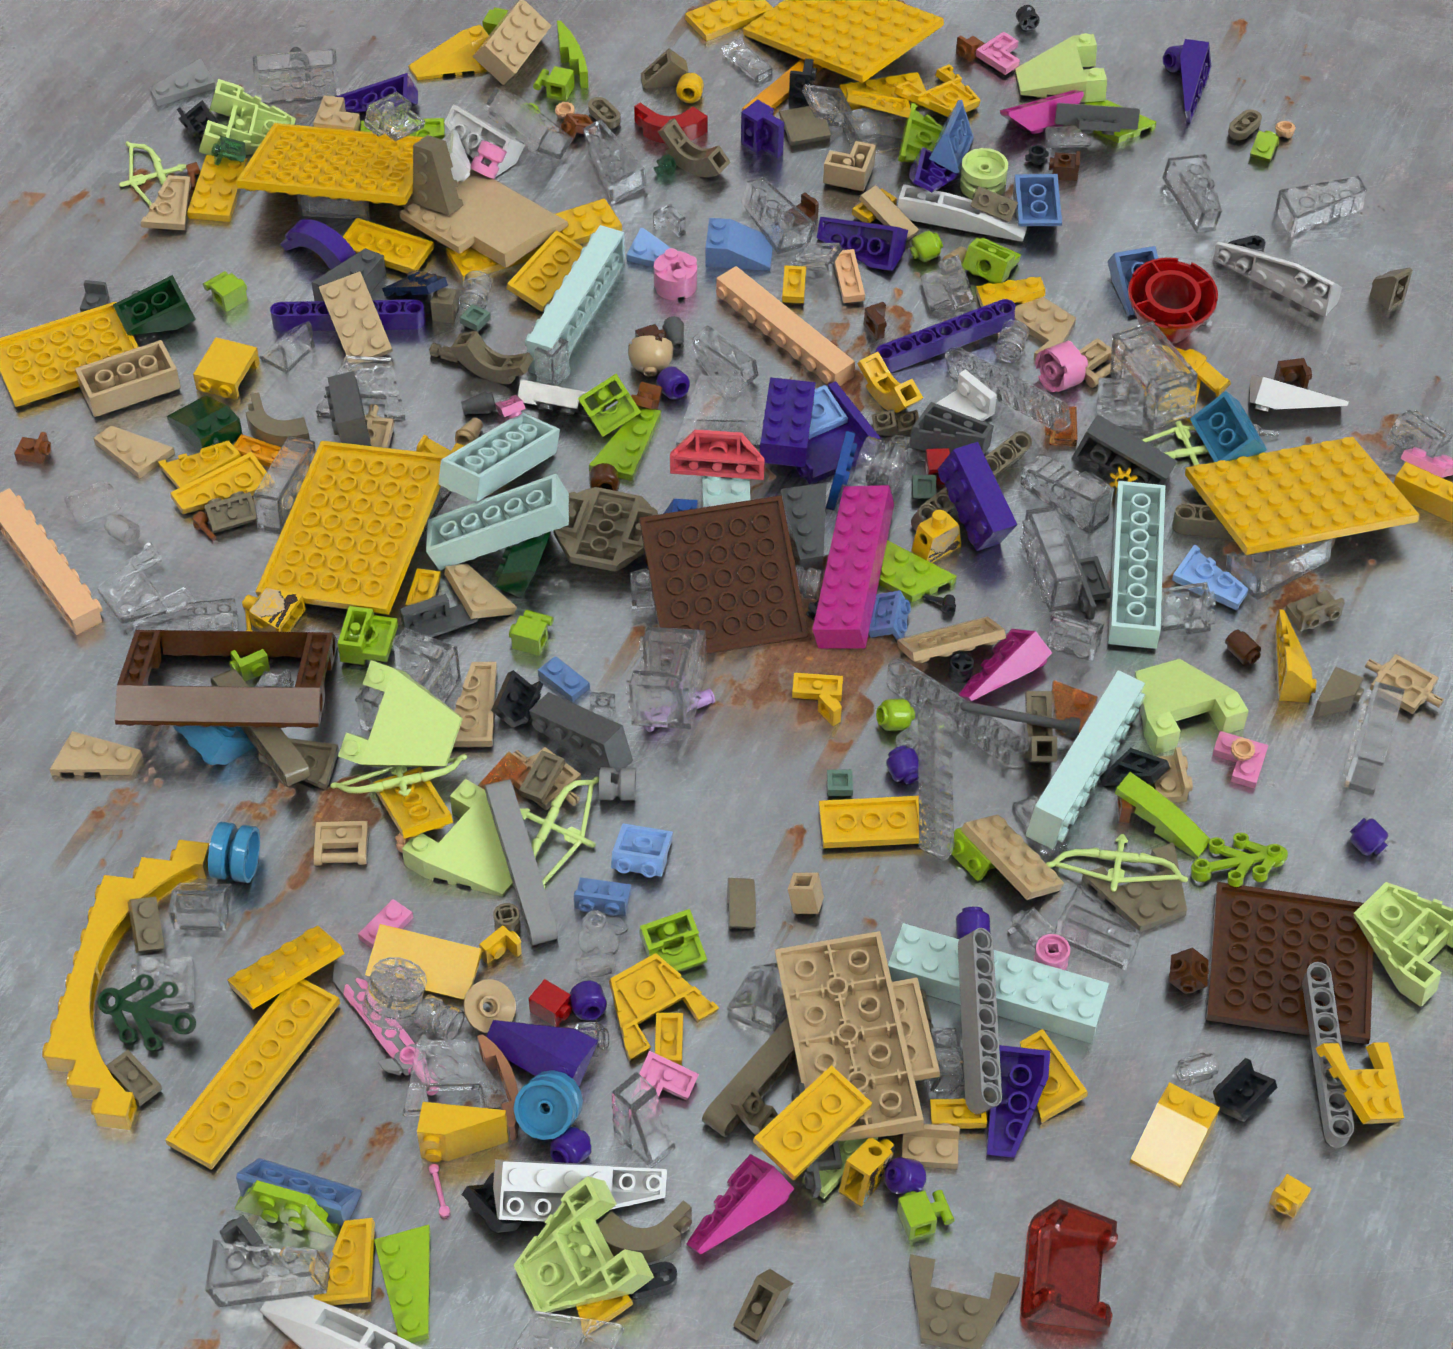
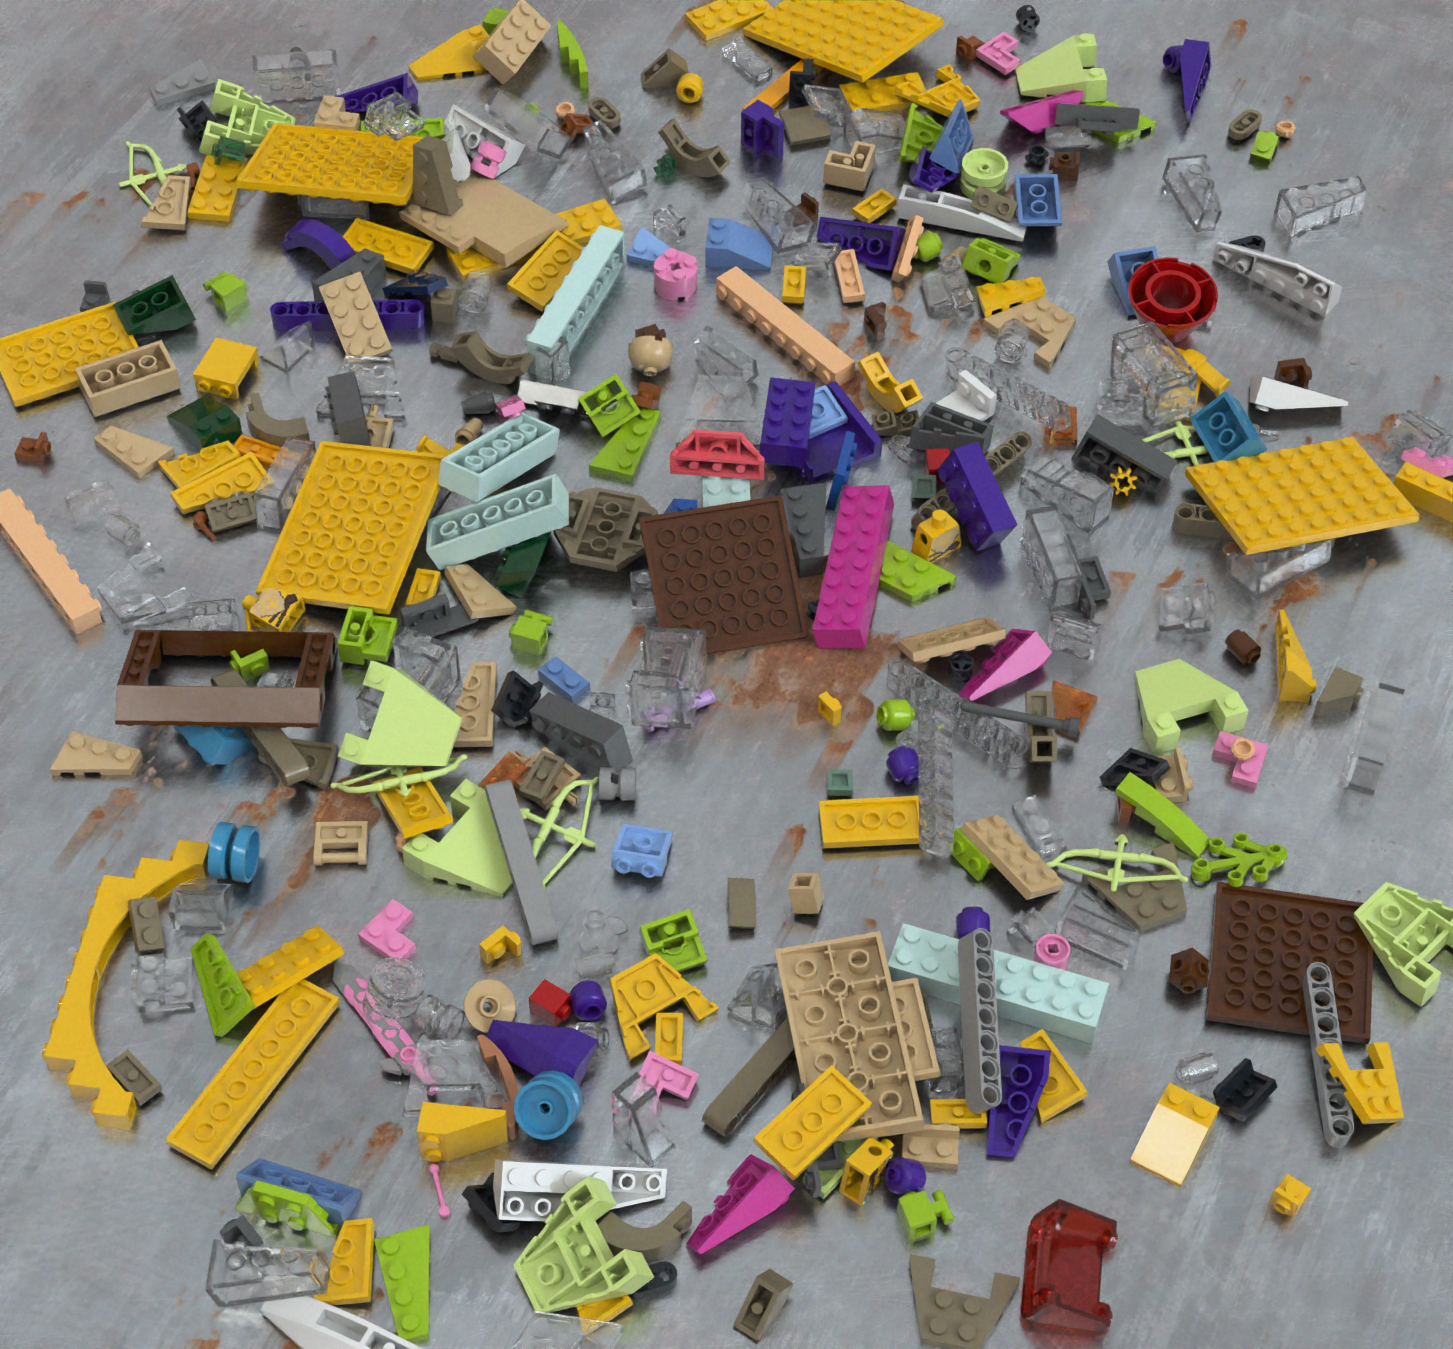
(142, 1010): dark green plant -> none
(221, 987): none -> lime wing
(447, 964): yellow tile -> none
(475, 318): sand green plate -> none
(508, 916): dark tan wheel -> none
(558, 83): lime brick -> none
(571, 1146): dark purple head -> none
(602, 896): medium blue bracket -> none
(604, 477): reddish brown head -> none
(674, 331): dark grey cone -> none
(674, 383): dark purple head -> none
(692, 122): red arch -> none
(752, 1109): dark tan slope -> none
(809, 581): clear wheel -> none
(812, 685): yellow plate -> none
(879, 102): yellow wing -> none
(886, 465): clear wheel -> none
(887, 211): tan tile -> none
(890, 615): medium blue bracket -> none
(908, 249): none -> light nougat plate
(946, 335): dark purple beam -> none
(948, 602): black hand -> none
(1061, 366): bright pink brick -> none
(1086, 760): light aqua brick -> none
(1096, 354): tan plate -> none
(1137, 565): light aqua brick -> none
(1199, 569): light blue wing -> none
(1315, 610): dark tan bracket -> none
(1369, 837): dark purple head -> none
(1391, 287): dark tan slope -> none
(1408, 676): tan plate -> none

